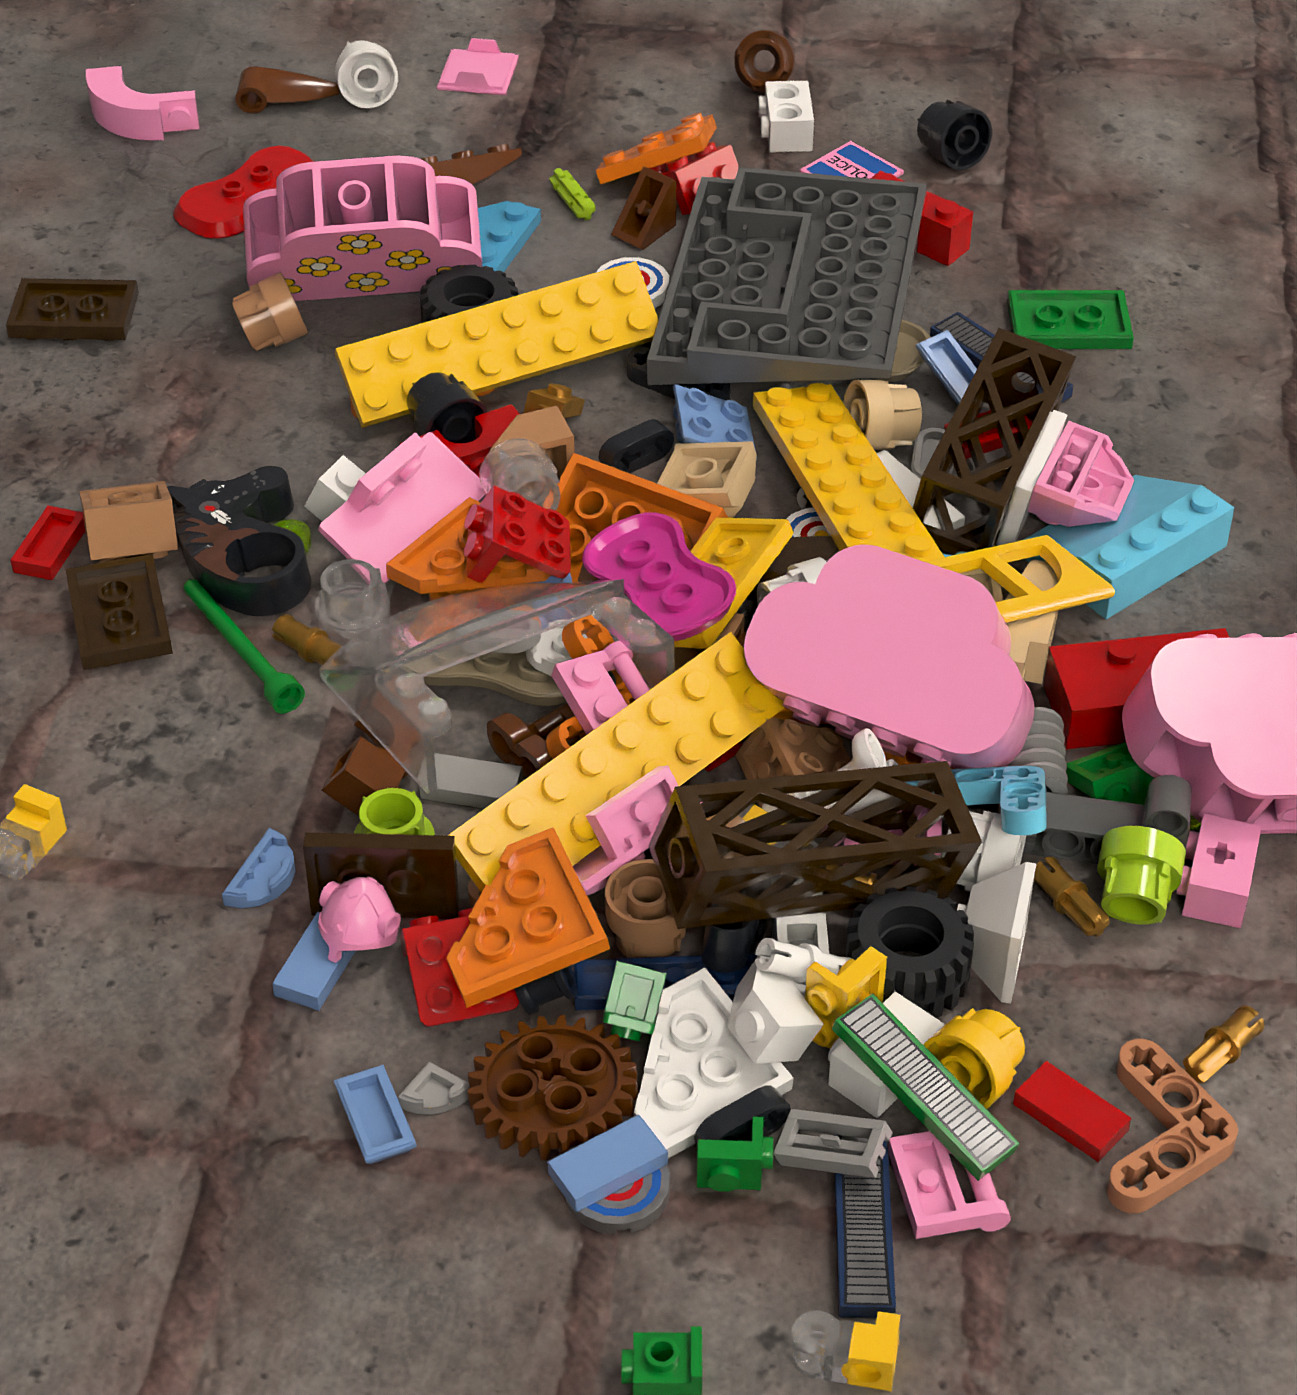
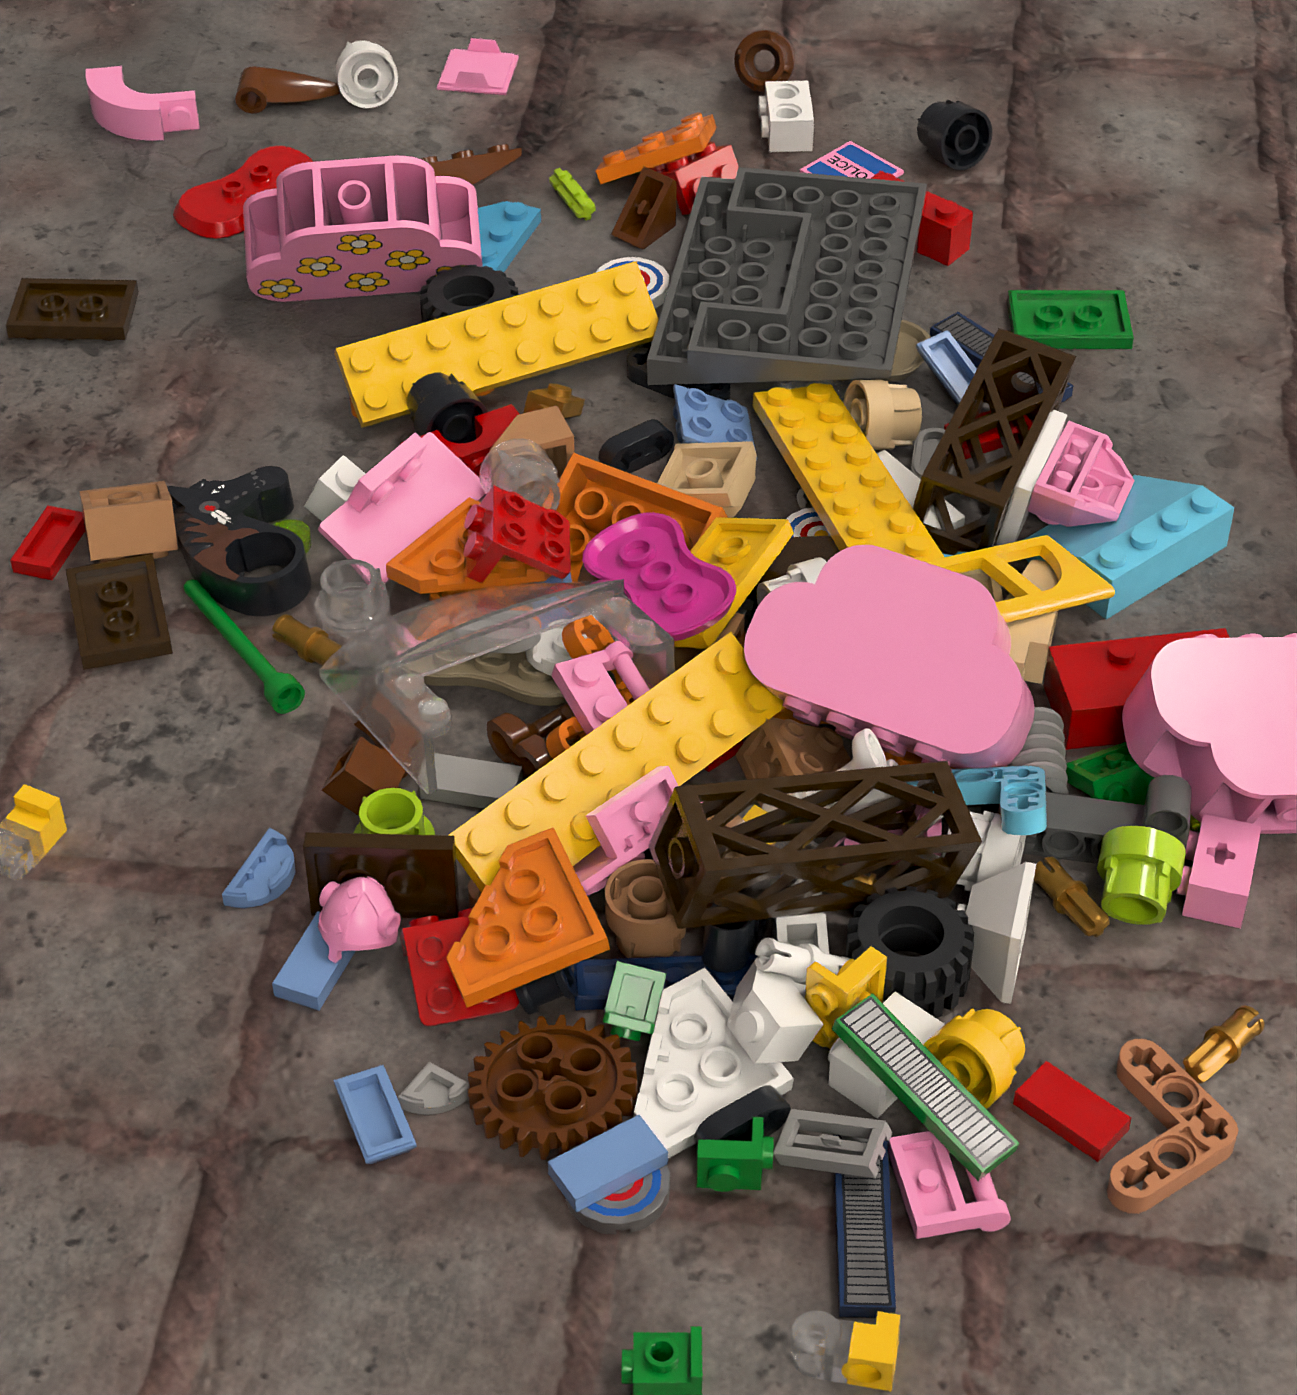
(269, 313): medium nougat piece -> none

